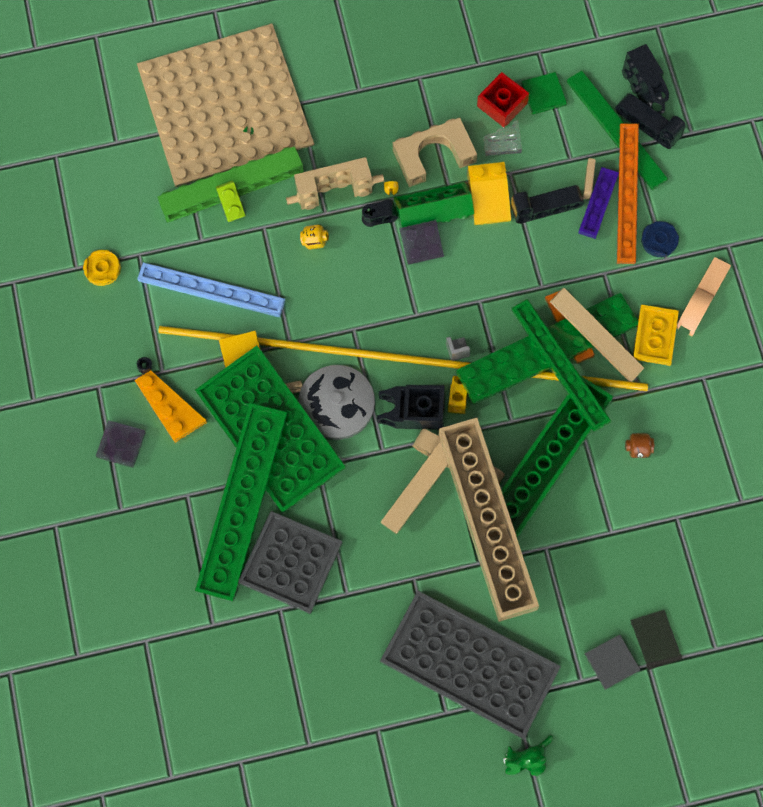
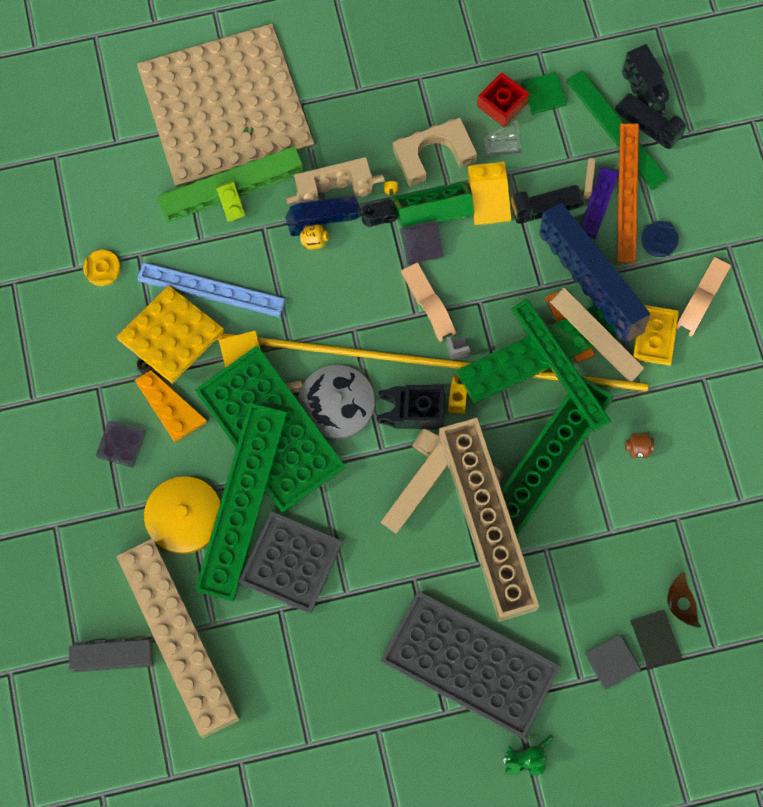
(110, 656): none -> dark grey brick
(170, 334): none -> yellow plate
(177, 639): none -> tan brick
(181, 514): none -> yellow dish
(321, 213): none -> clear blue beam
(429, 301): none -> light nougat piece
(594, 273): none -> dark blue brick
(678, 590): none -> reddish brown piece

